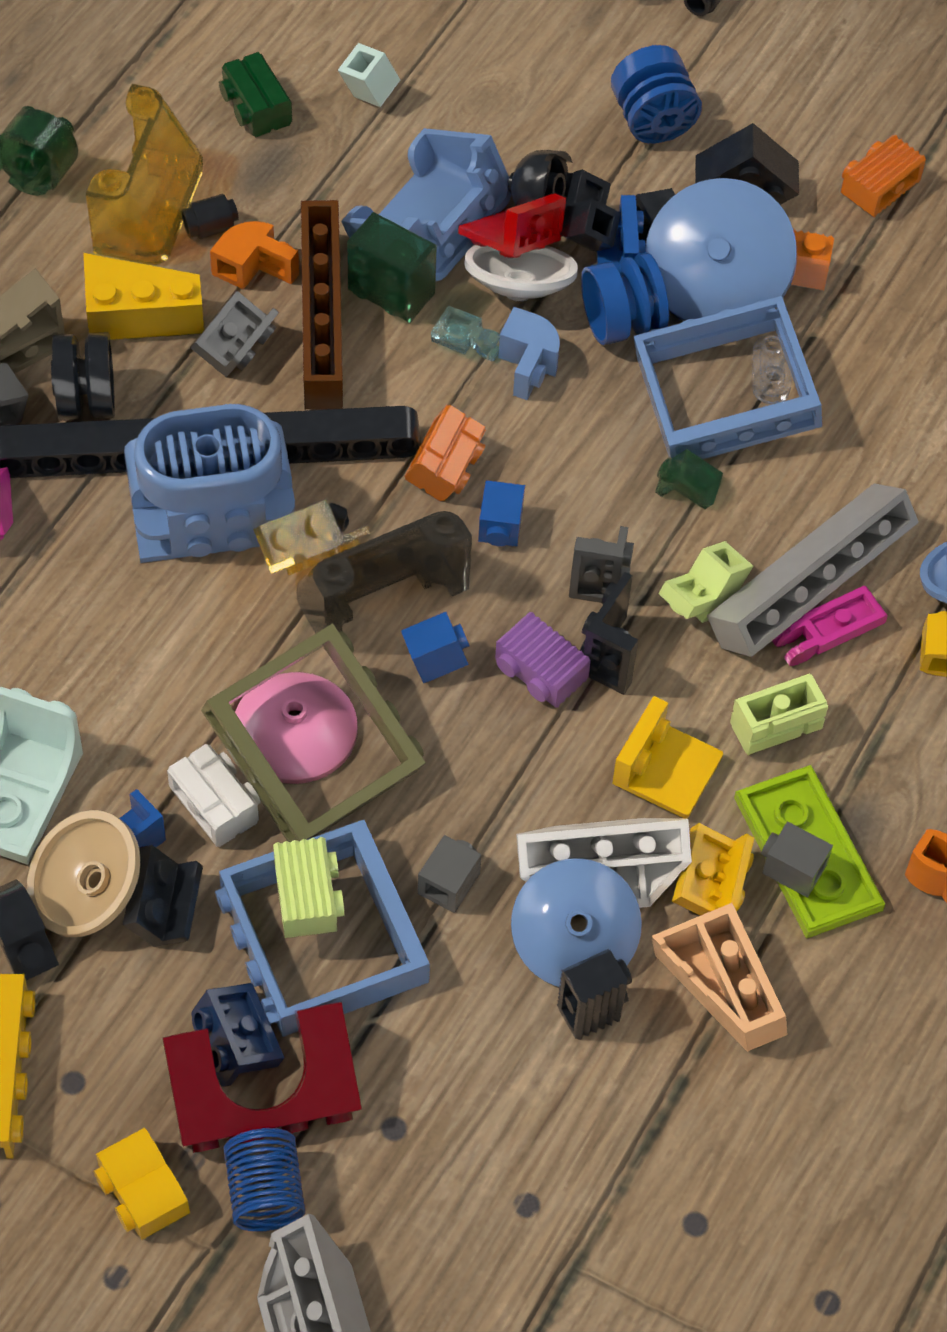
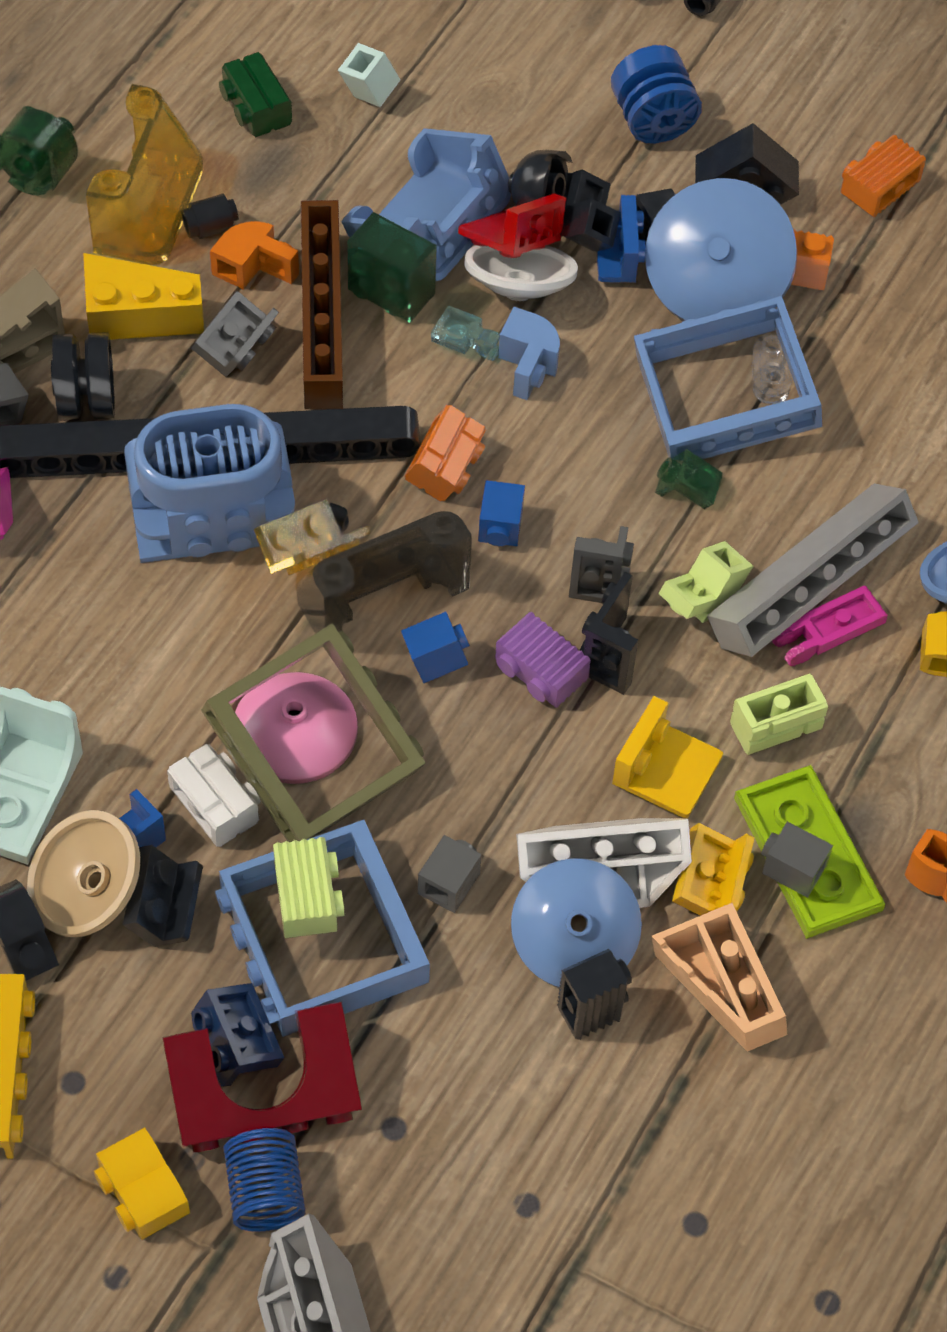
(624, 298): blue wheel -> none

